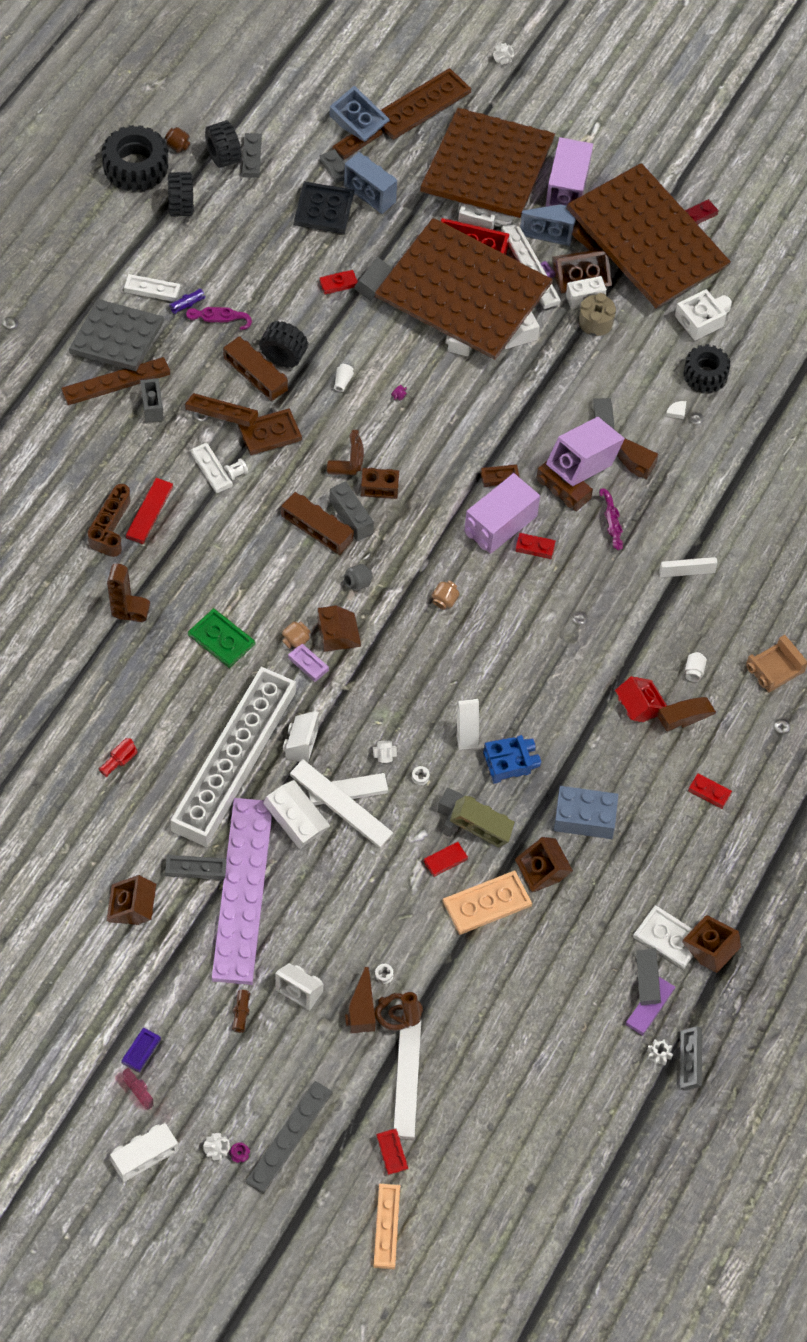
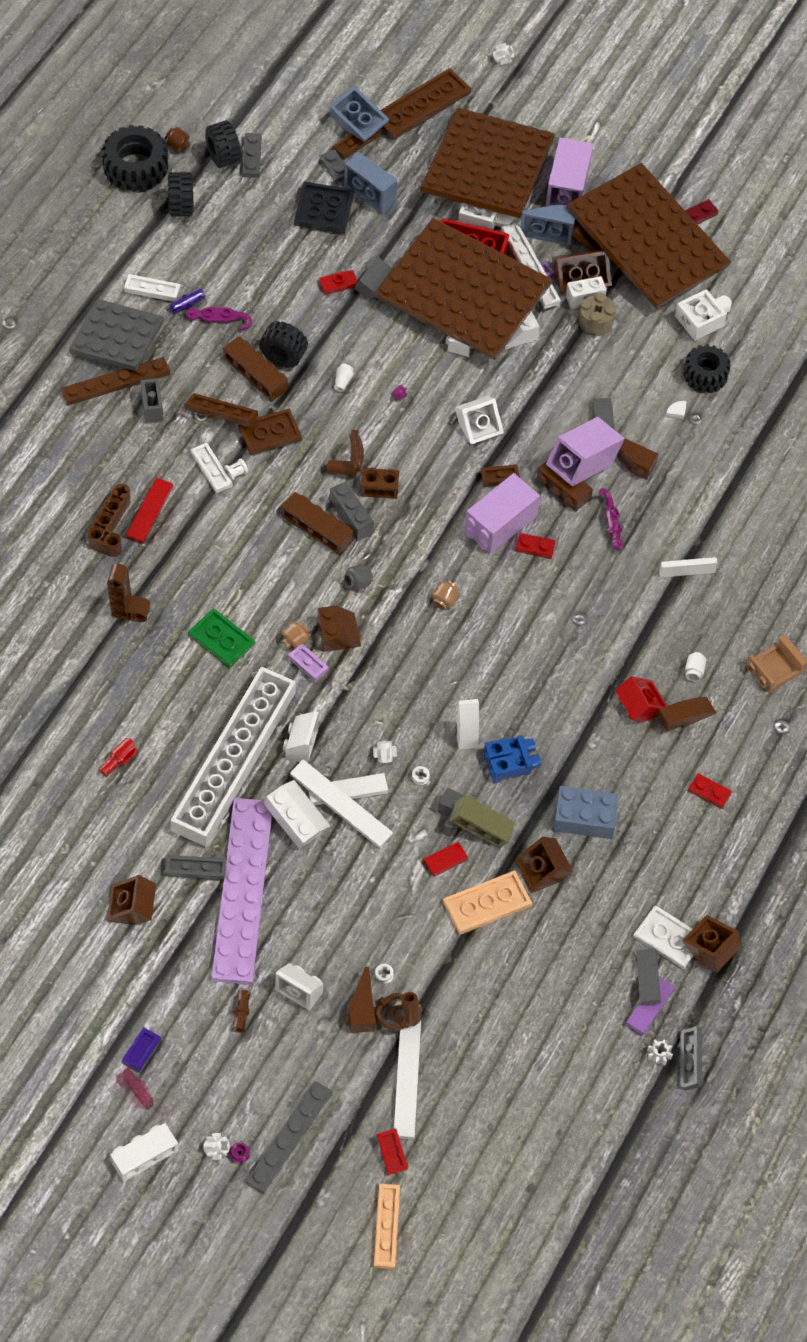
(479, 419): none -> white slope

